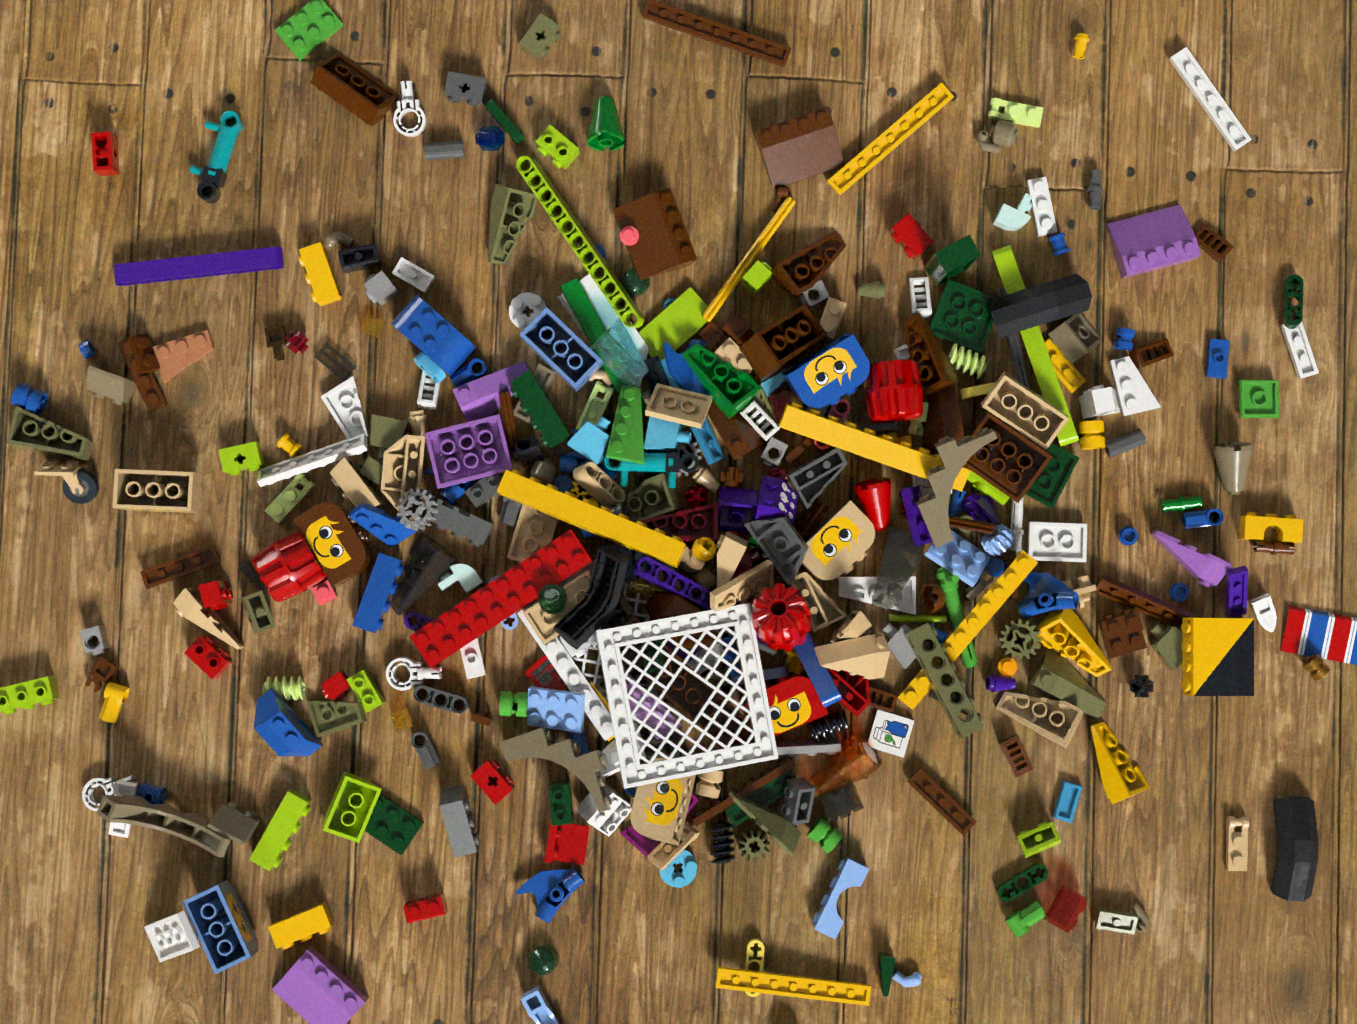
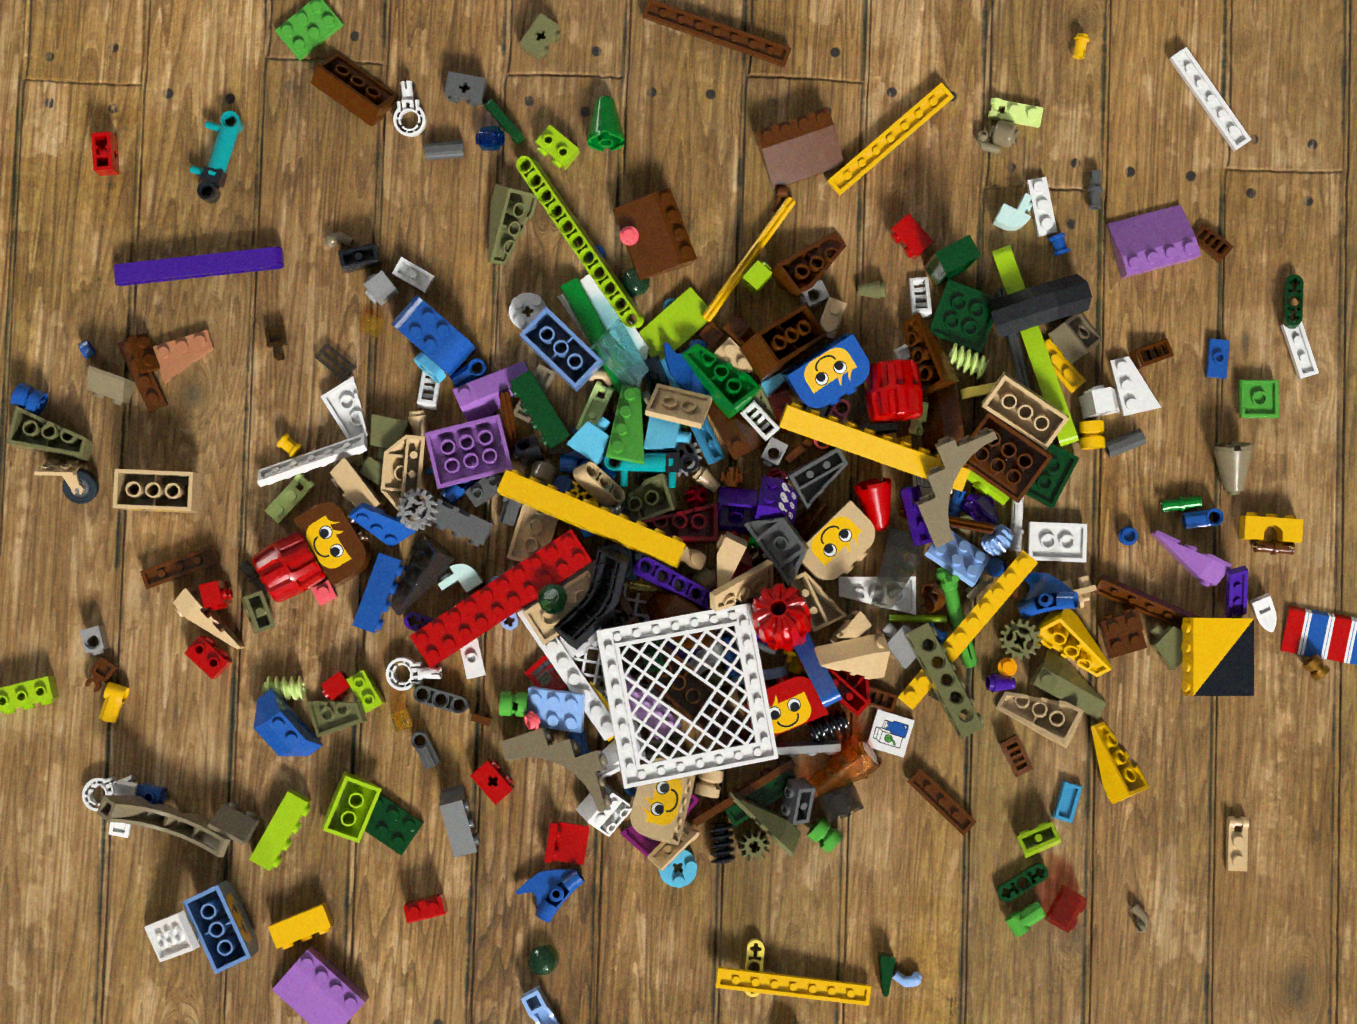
(231, 455): lime brick -> none
(296, 342): dark red gear -> none
(319, 274): yellow brick -> none
(532, 720): none -> coral plate
(561, 802): dark green window -> none
(704, 549): yellow piece -> none
(850, 874): light blue arch -> none
(1116, 921): plate -> none
(1124, 339): blue wheel -> none
(1141, 686): black gear -> none
(1179, 592): blue plate -> none
(1296, 848): black piece -> none

